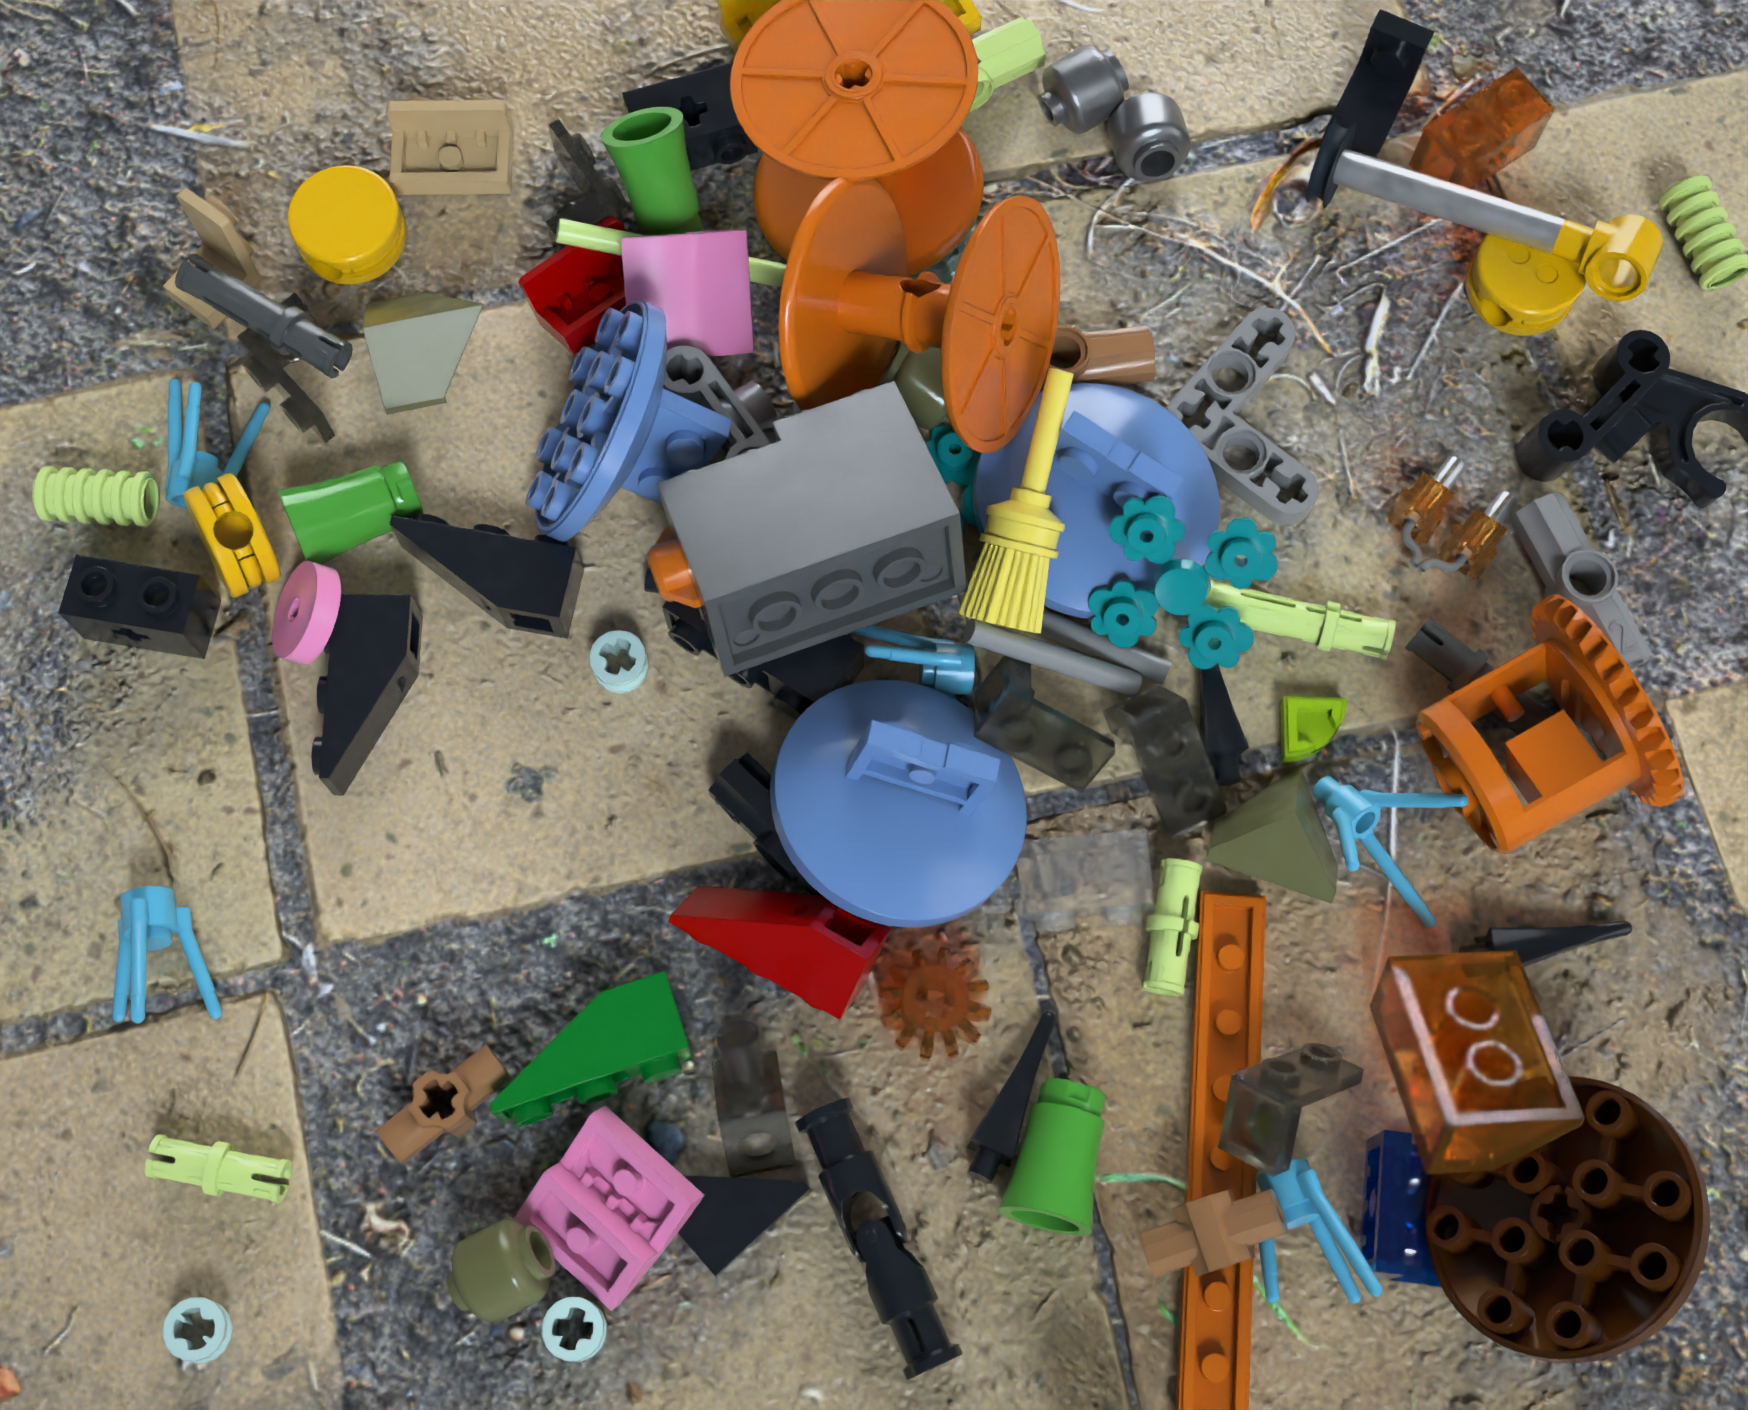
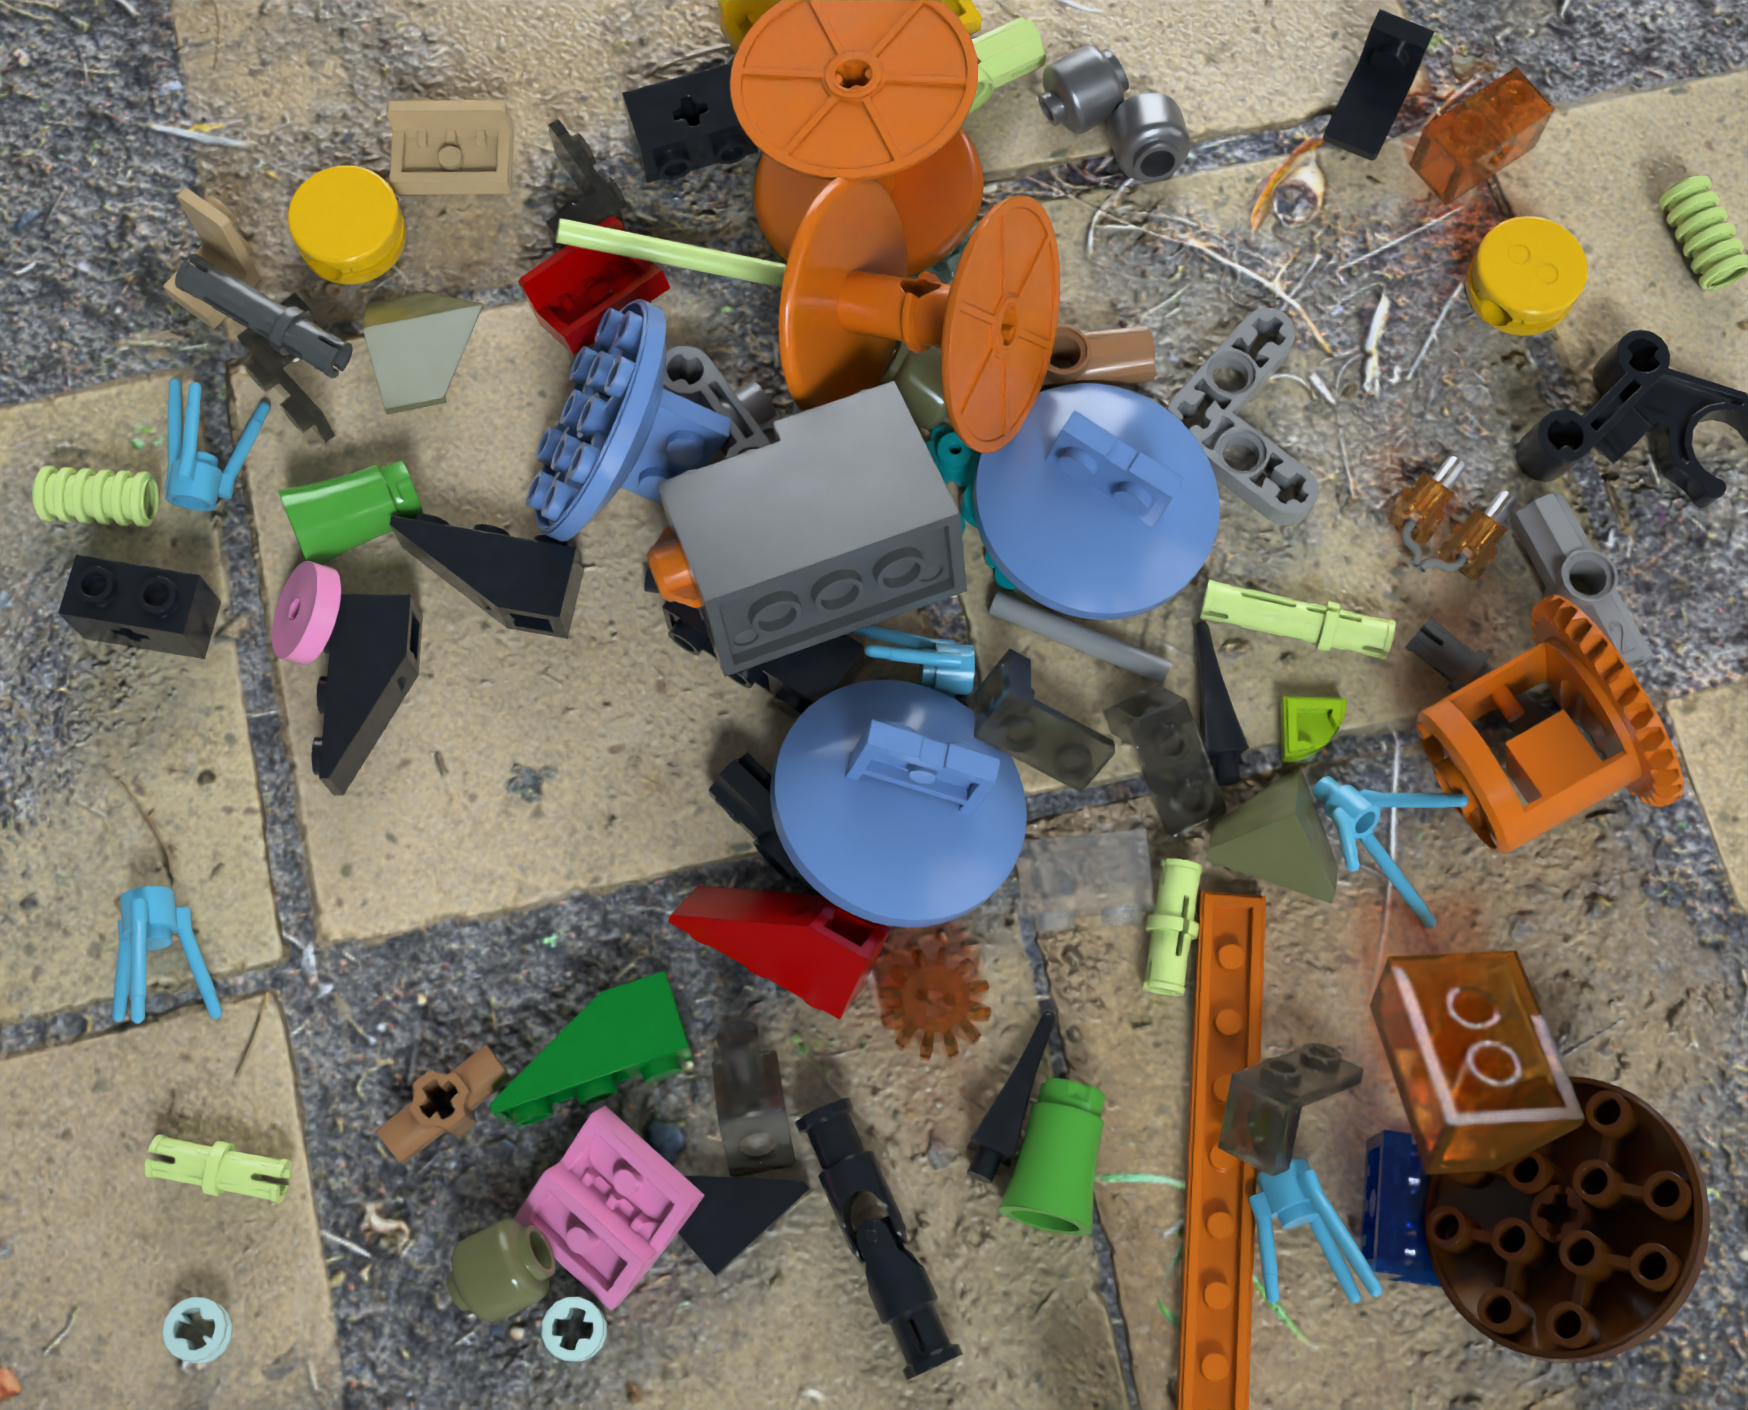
(232, 535): yellow head -> none
(612, 643): light aqua bush -> none
(655, 169): bright green plant -> none
(698, 284): bright pink slope -> none
(1022, 531): light yellow piece -> none
(1052, 657): light grey bar -> none
(1182, 584): teal plant -> none
(1213, 1232): medium nougat axle -> none
(1543, 943): black piece -> none
(1612, 256): piece -> none

